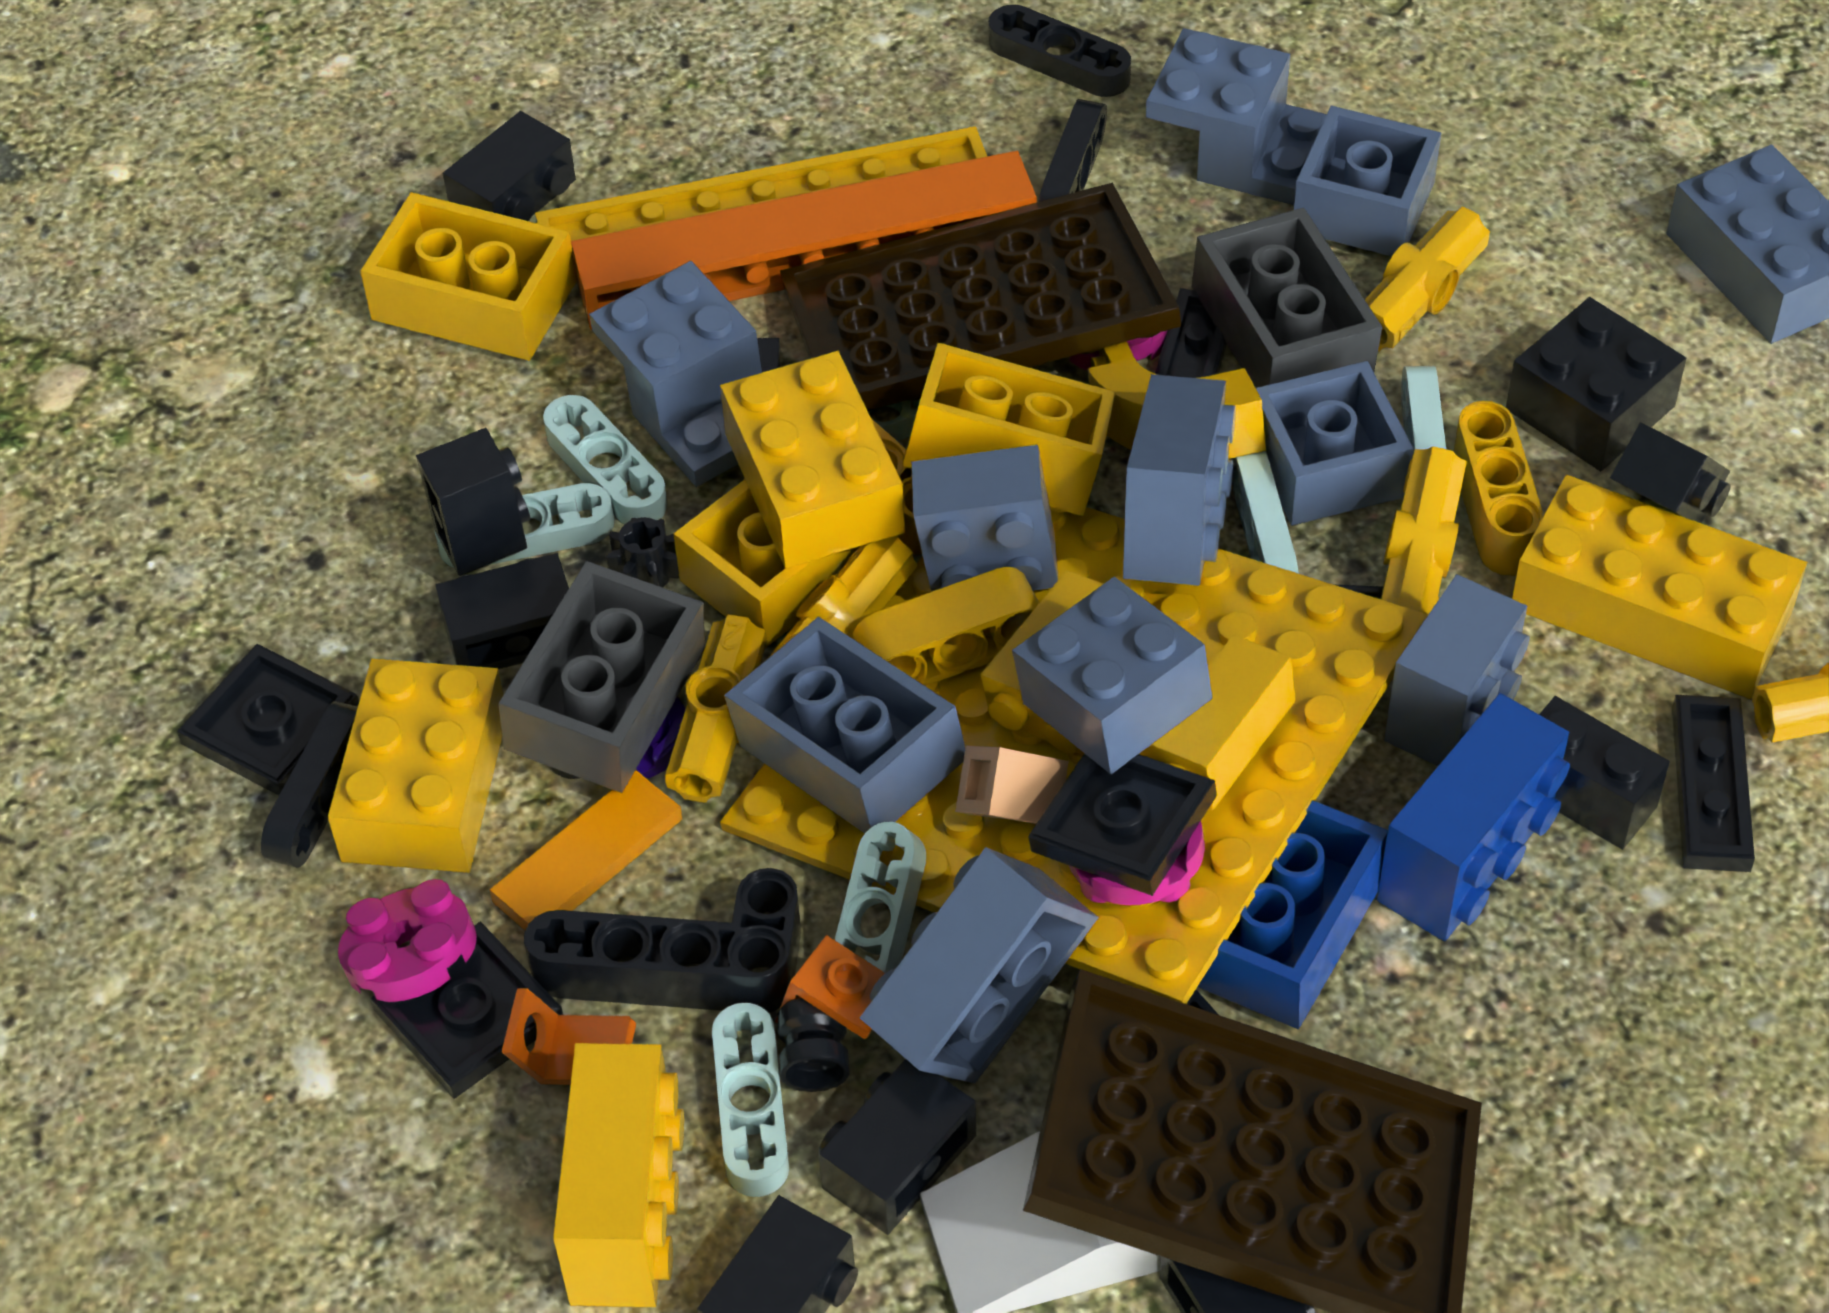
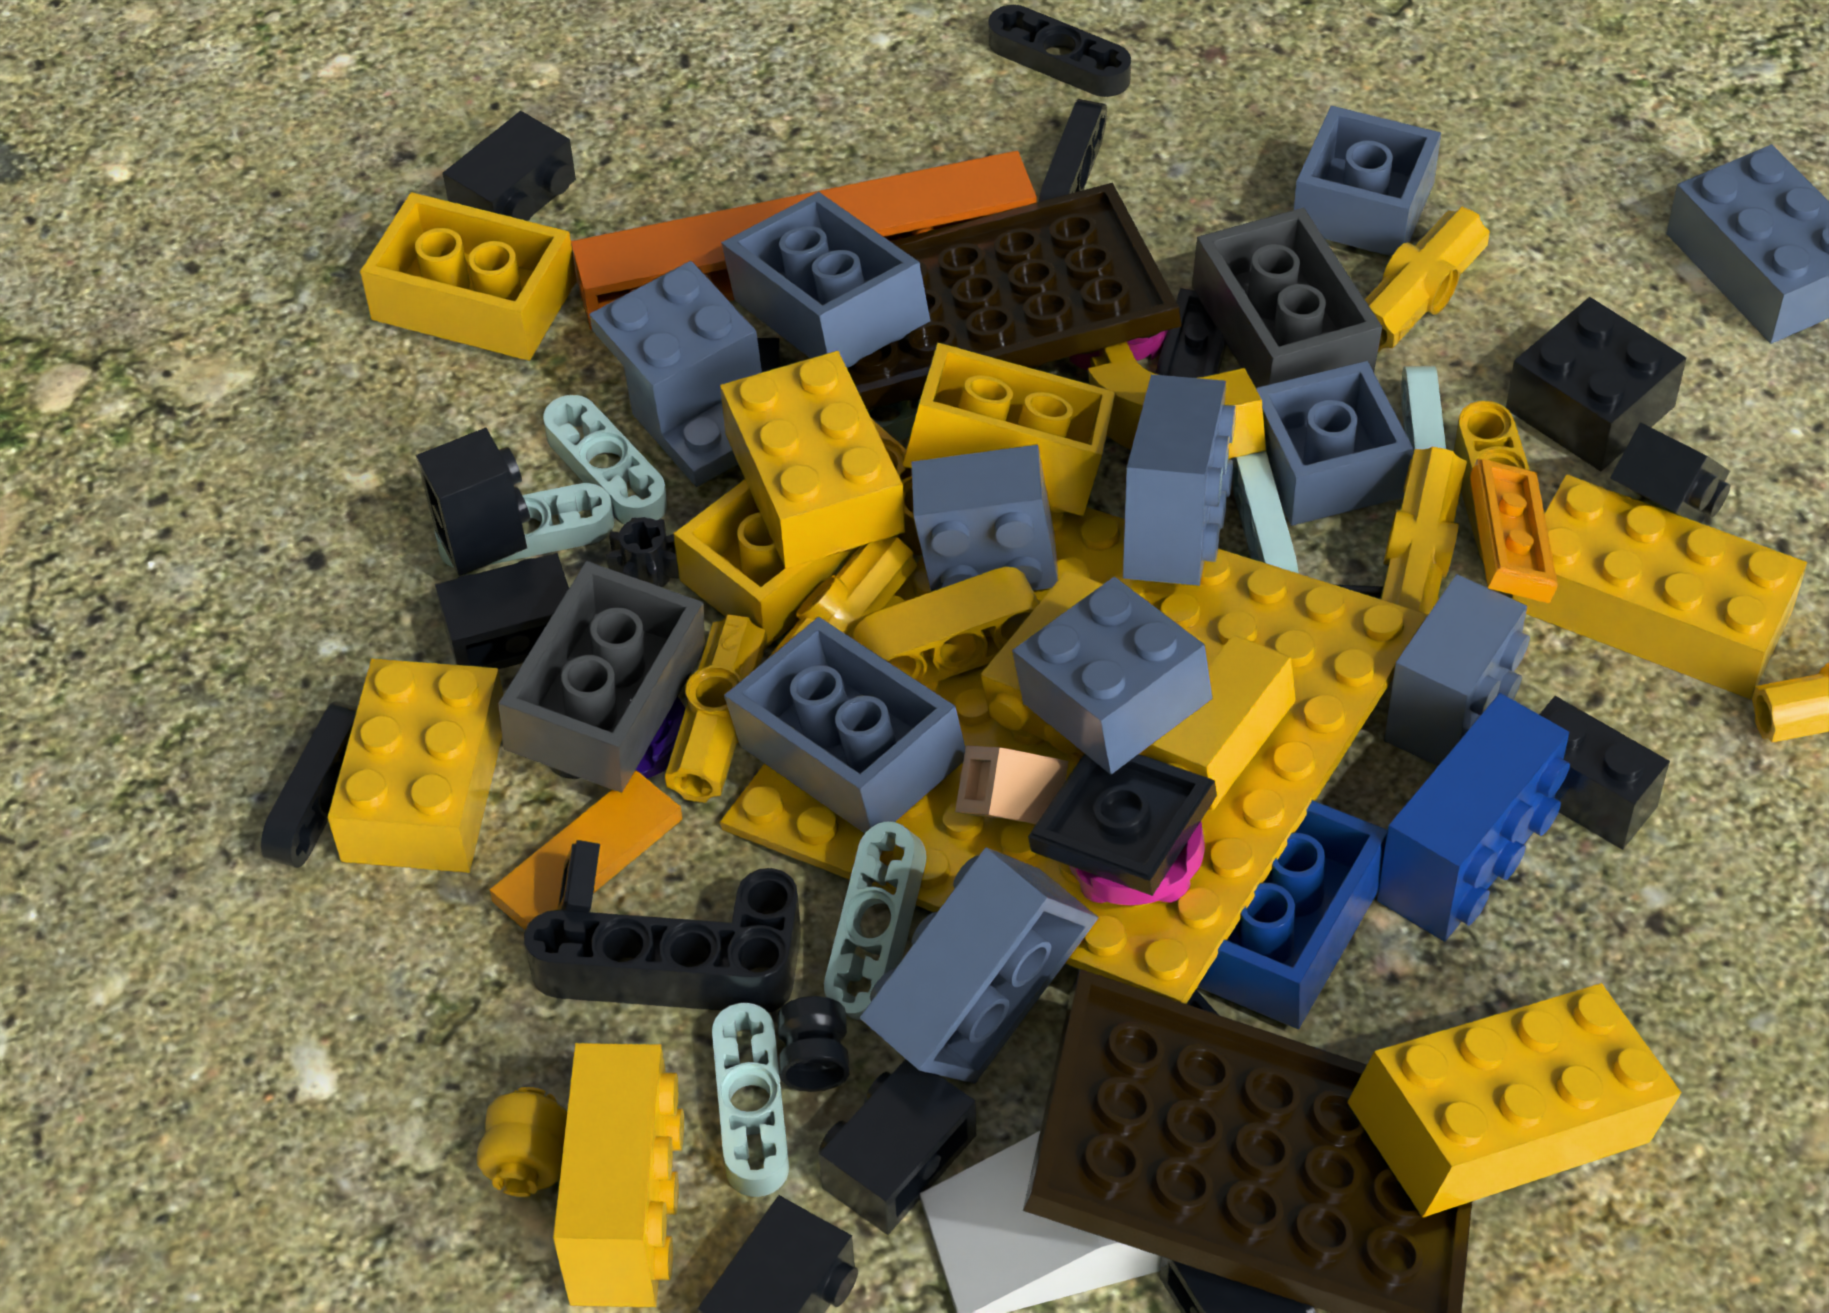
(262, 717): black tile -> none
(426, 916): dark pink plate -> none
(465, 1021): black tile -> none
(523, 1141): none -> yellow piece
(556, 1037): orange bracket -> none
(579, 877): none -> black tile
(763, 184): yellow plate -> none
(826, 280): none -> sand blue brick
(836, 984): orange bracket -> none
(1239, 106): sand blue bracket -> none
(1512, 1098): none -> yellow brick
(1513, 531): none -> light orange tile
(1712, 783): black tile -> none

